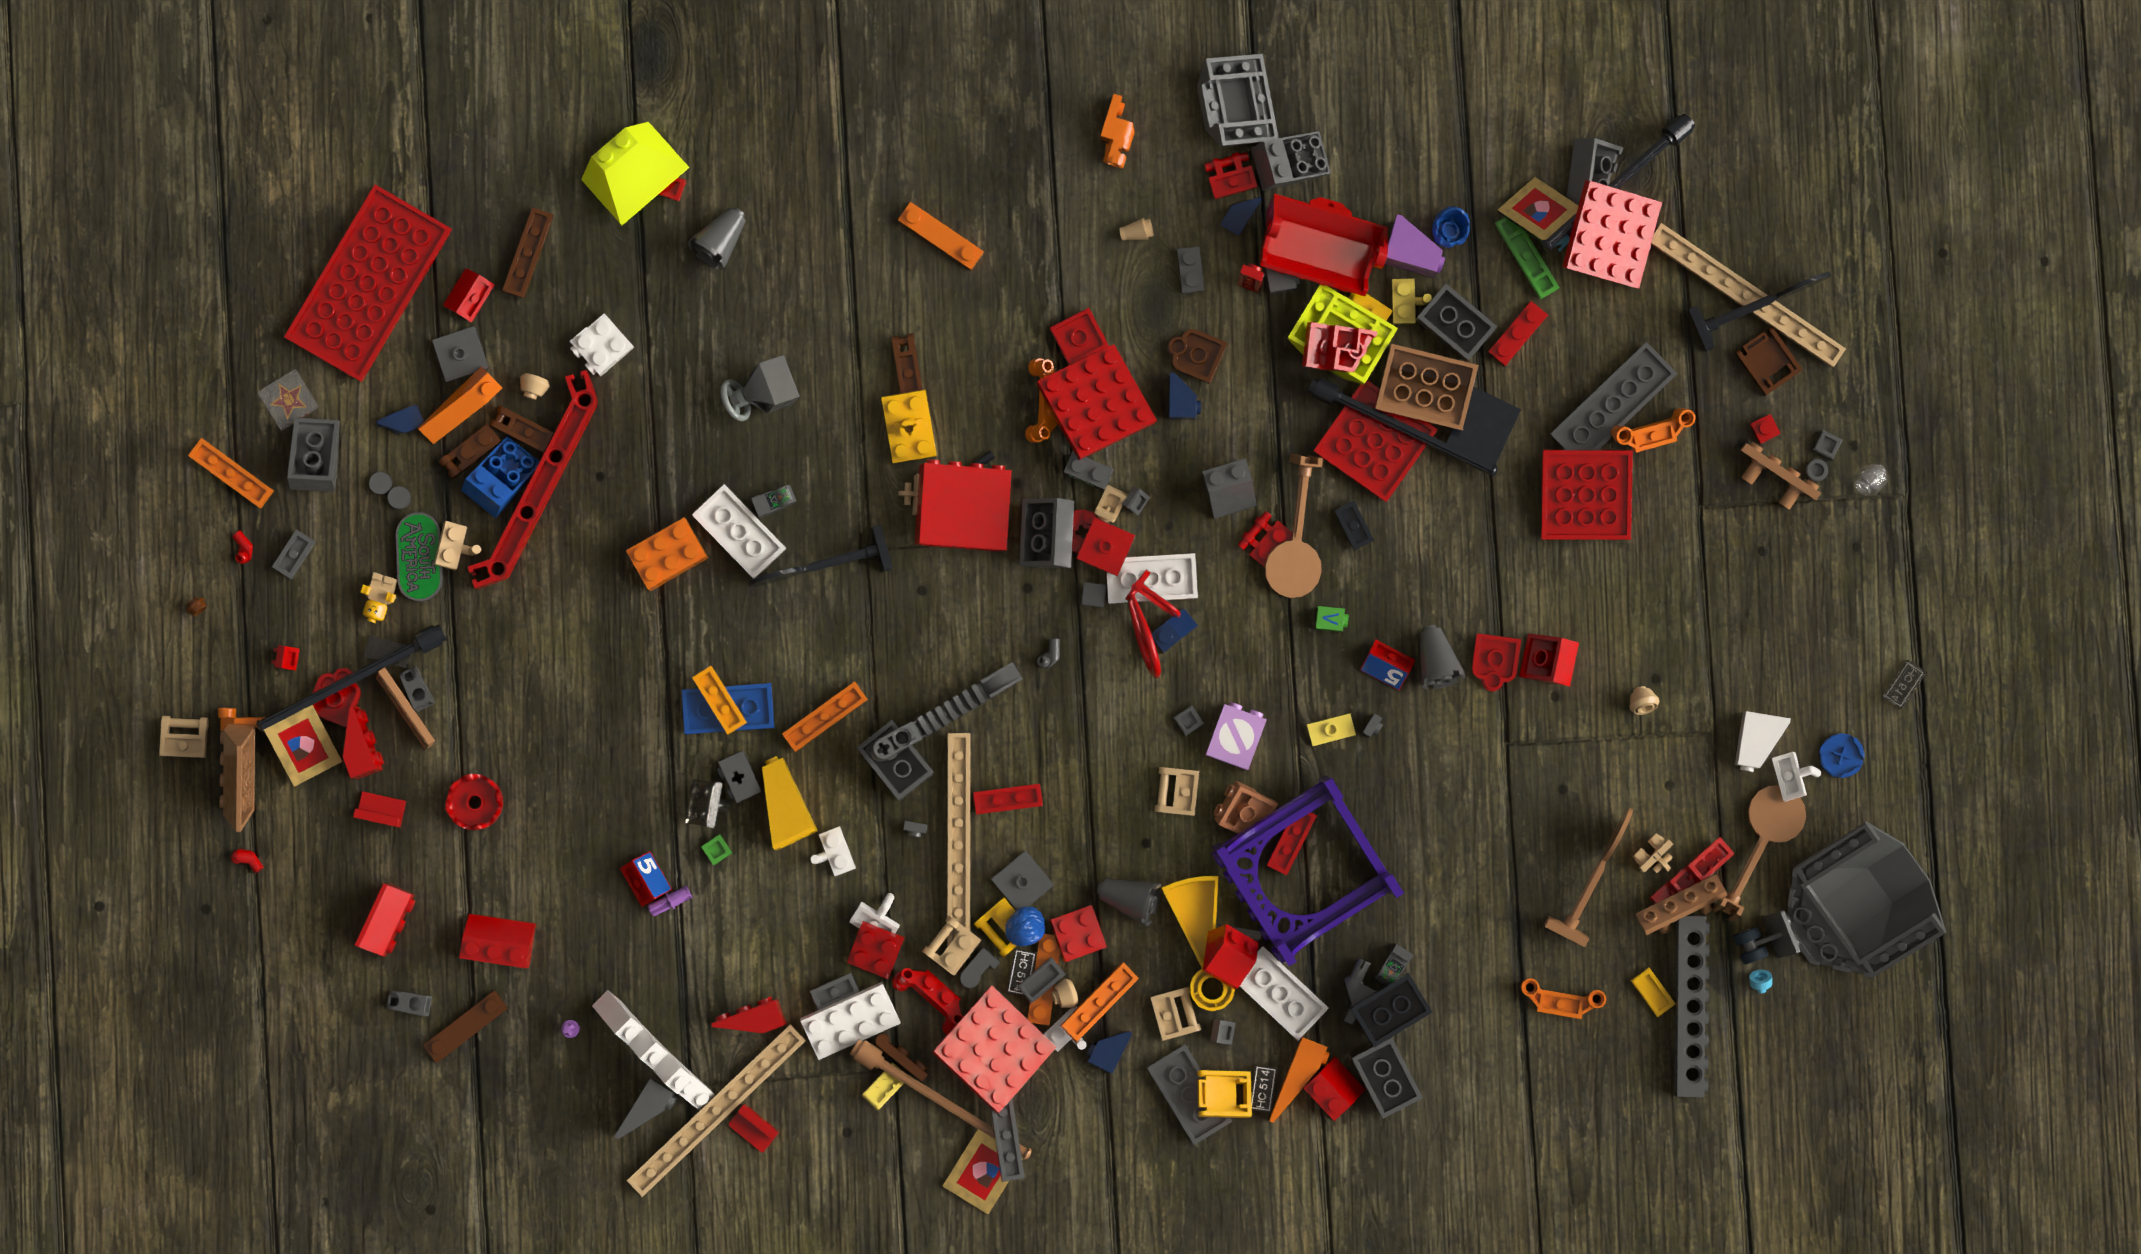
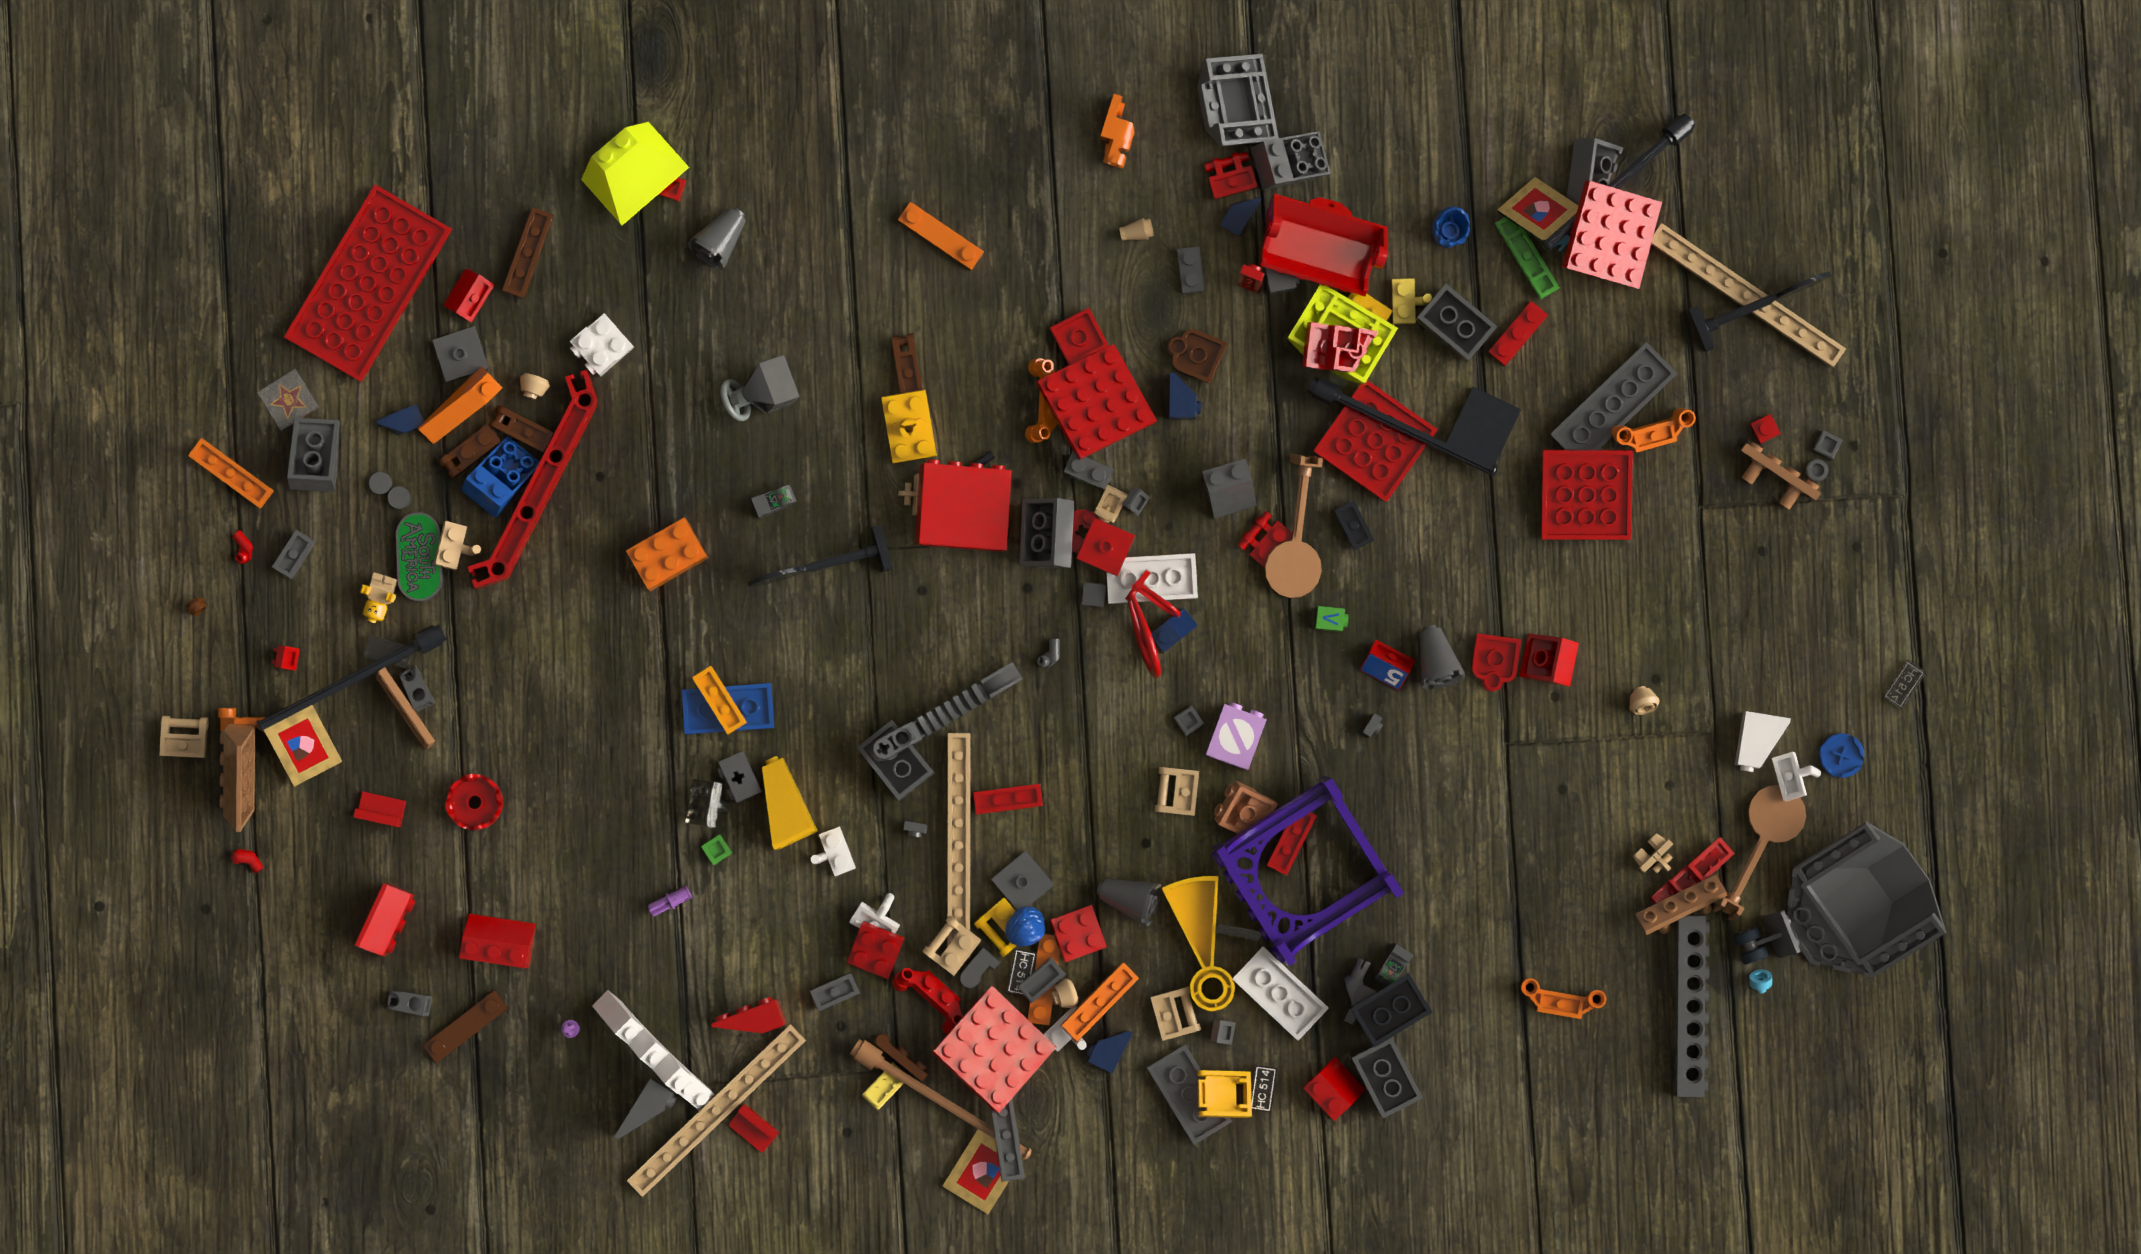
(336, 706): red plate -> none
(359, 747): red slope -> none
(645, 878): panel -> none
(739, 531): white plate -> none
(825, 716): orange plate -> none
(850, 1020): white plate -> none
(1229, 955): red slope -> none
(1304, 1065): orange slope -> none
(1331, 729): light yellow plate -> none
(1413, 250): medium lavender slope -> none
(1426, 386): medium nougat slope -> none
(1568, 927): medium nougat piece -> none
(1653, 992): yellow tile -> none
(1767, 357): reddish brown container -> none
(1871, 479): clear head -> none

